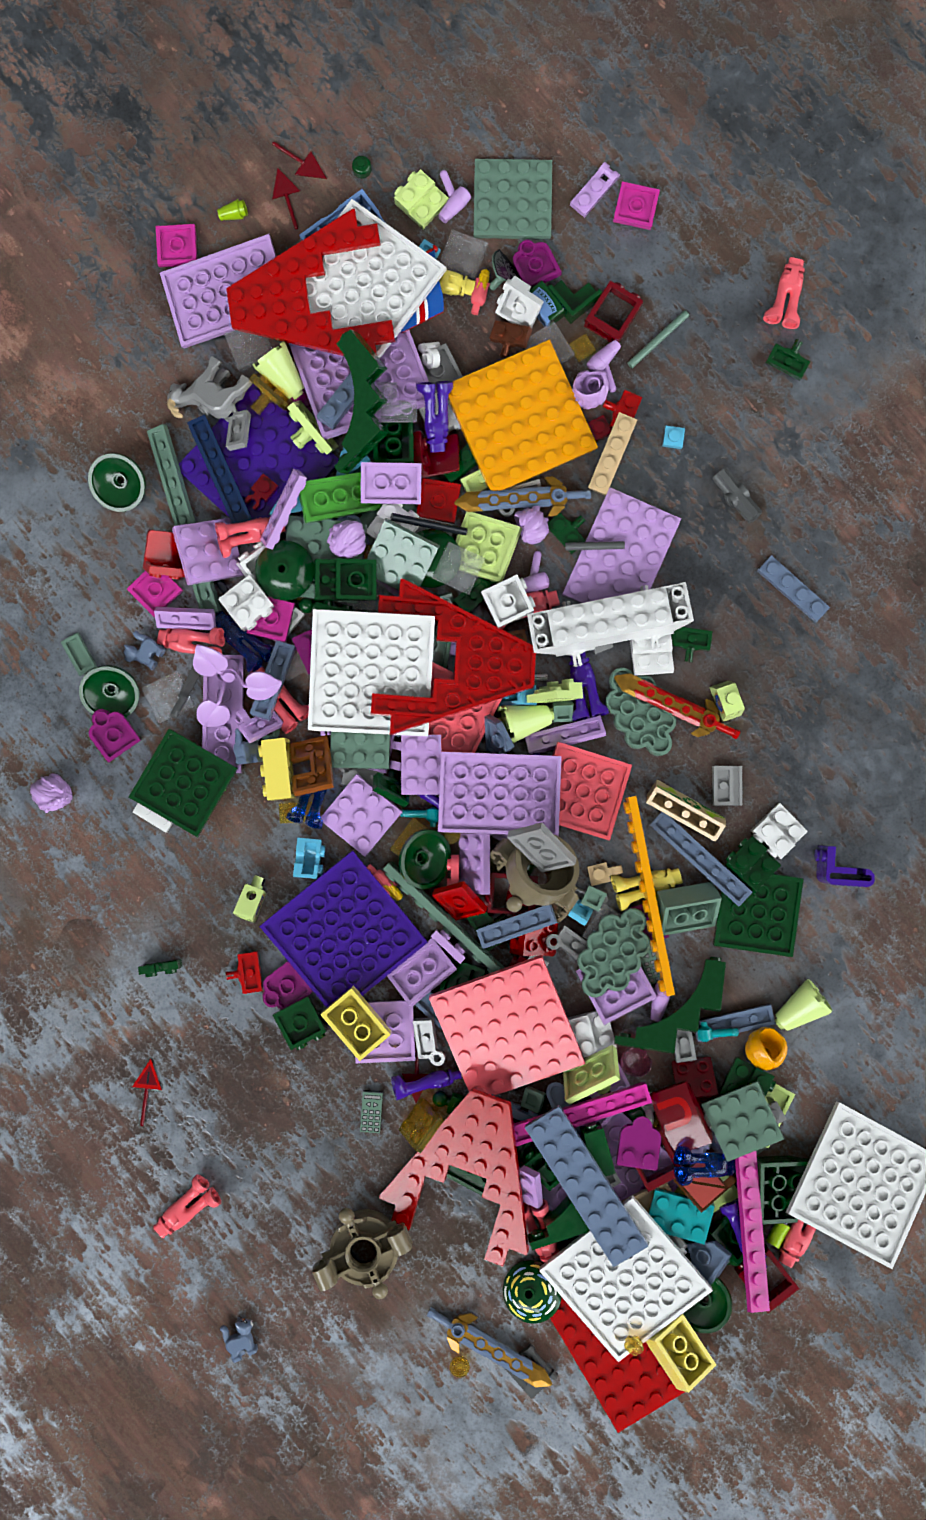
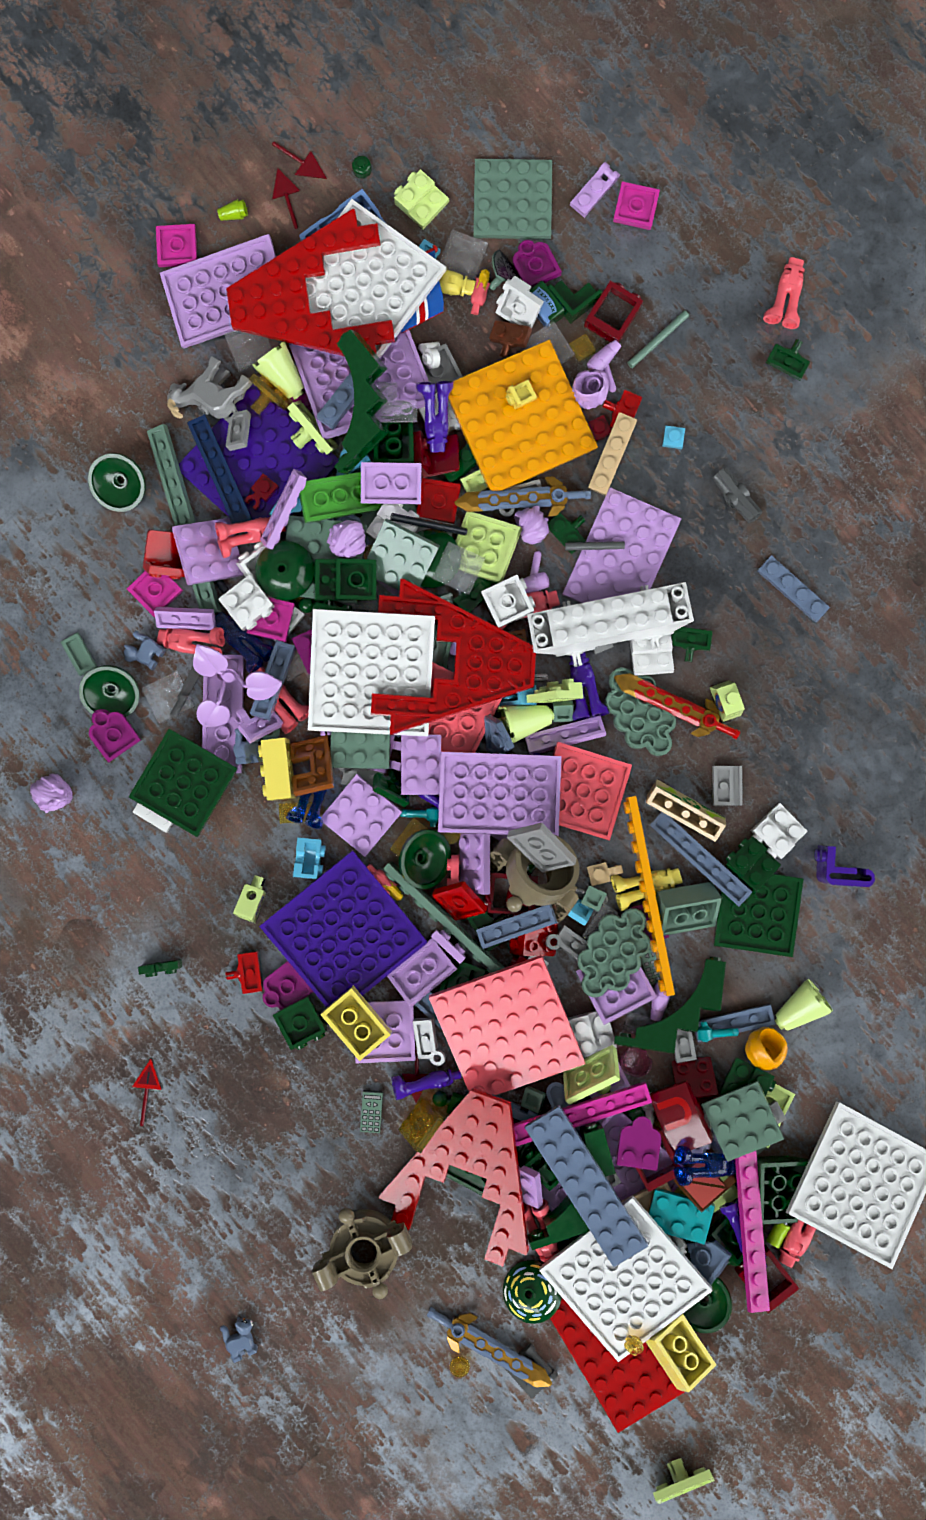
(178, 1215): coral piece -> none
(457, 199): lavender piece -> none
(520, 394): none -> light yellow bracket
(682, 1481): none -> yellowish green plate

